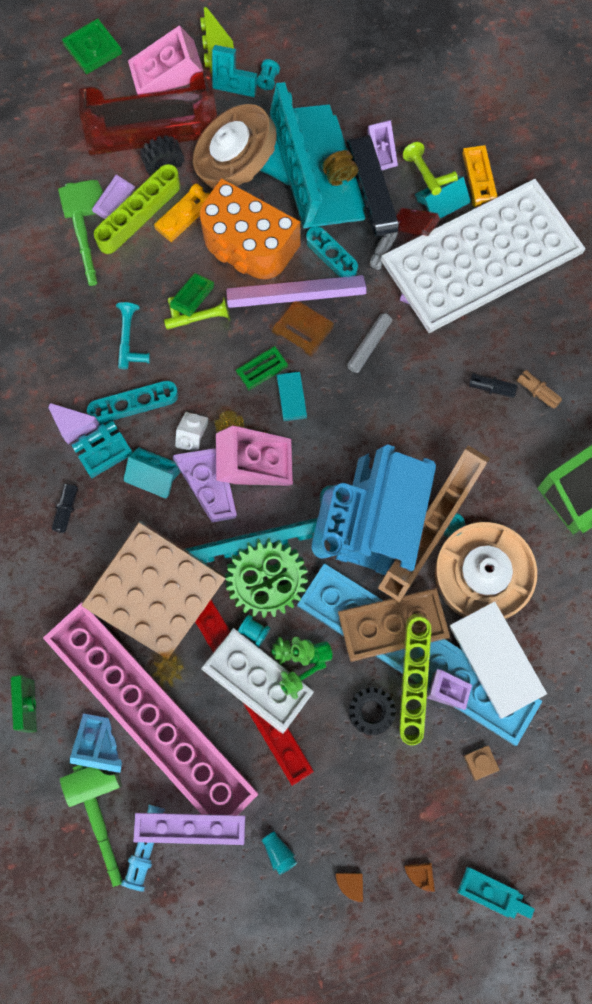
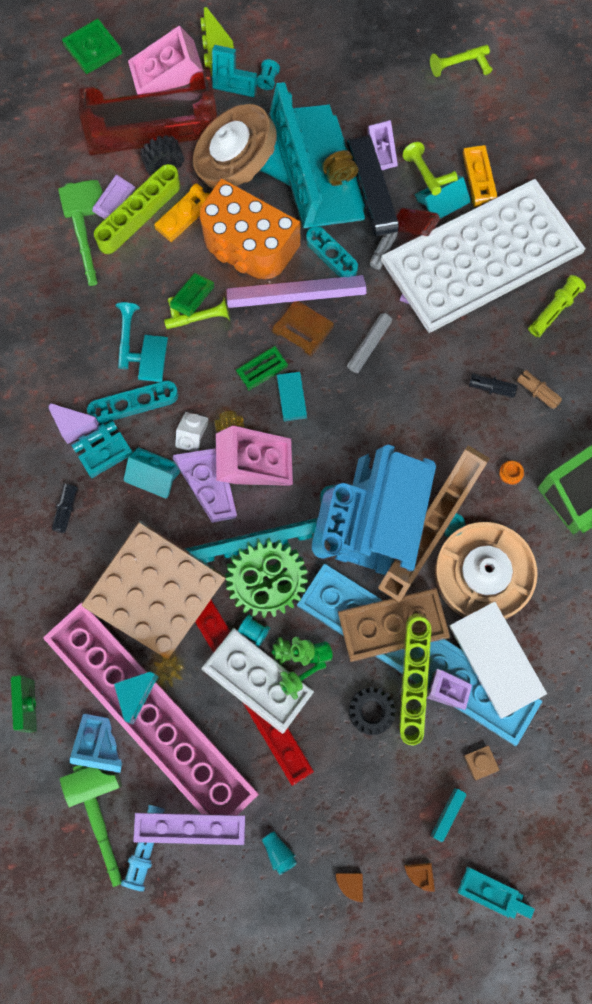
(133, 694): none -> teal slope
(153, 358): none -> teal slope
(438, 64): none -> lime piece
(448, 815): none -> teal tile
(511, 472): none -> orange plate
(562, 299): none -> lime pin

